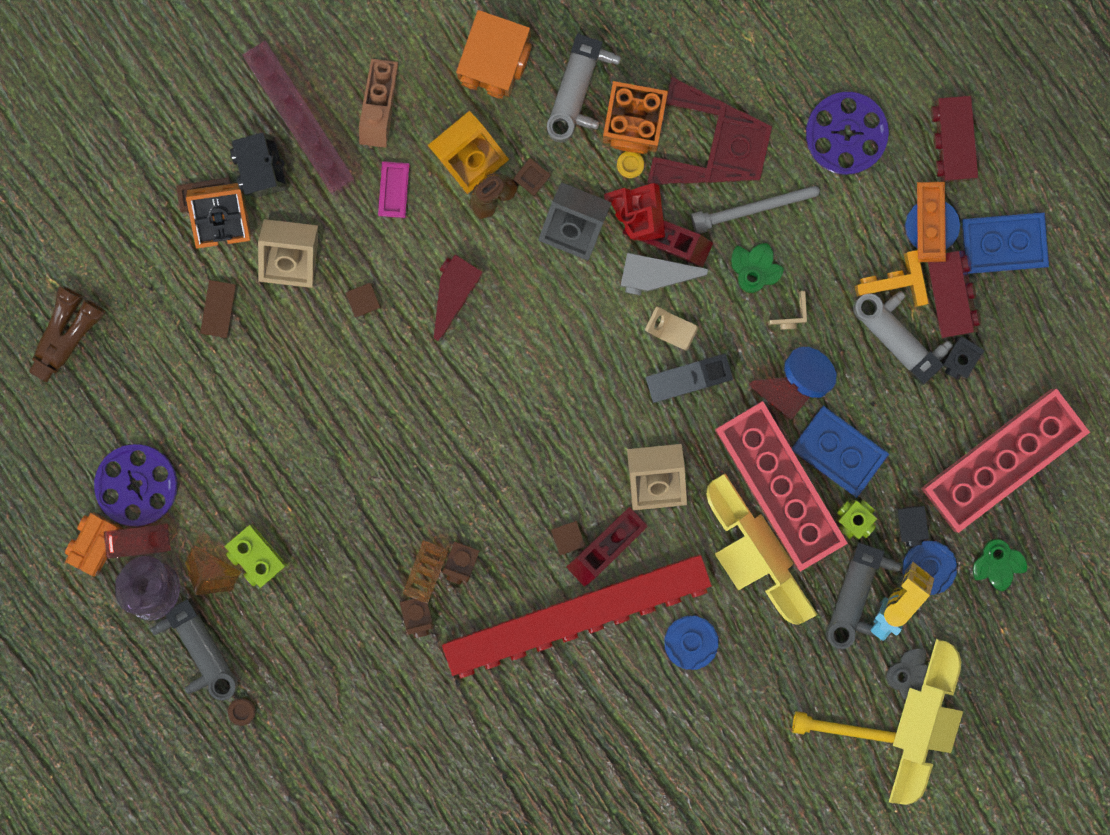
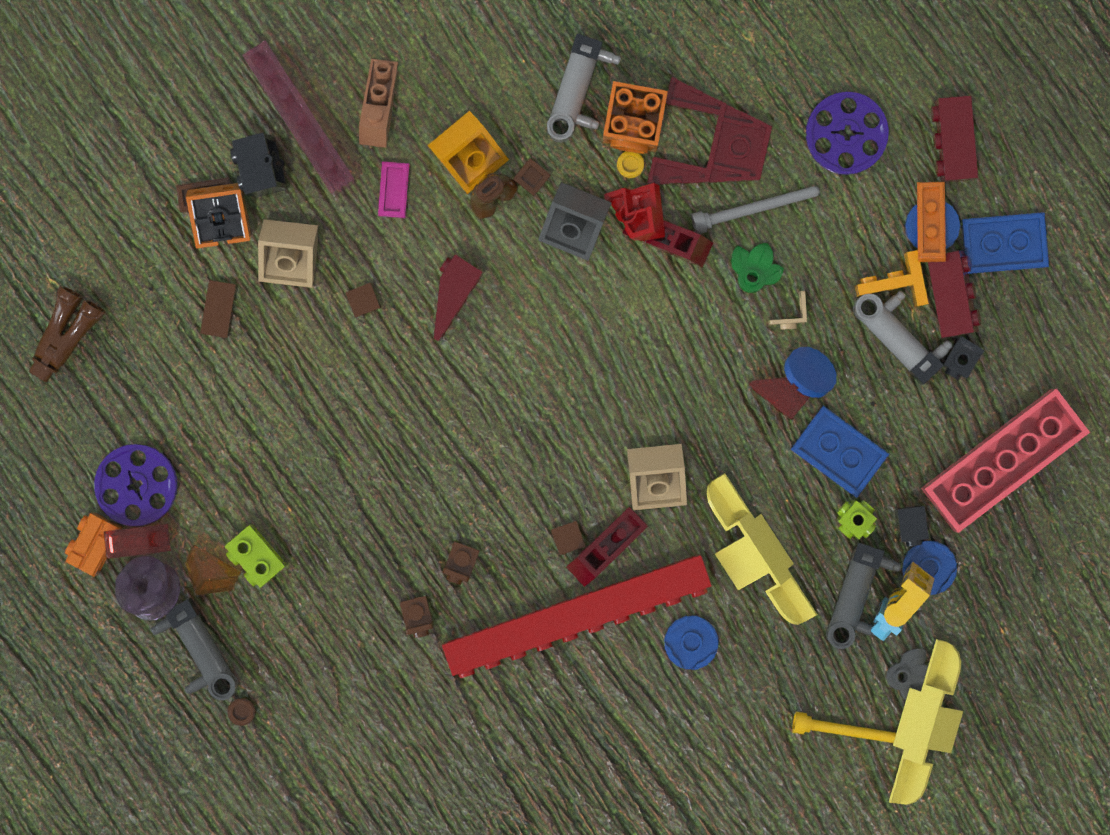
(433, 549): clear orange slope -> none
(494, 55): orange brick -> none
(650, 274): light grey slope -> none
(672, 329): tan bracket -> none
(689, 378): black slope -> none
(780, 486): coral brick -> none
(999, 568): green plate -> none

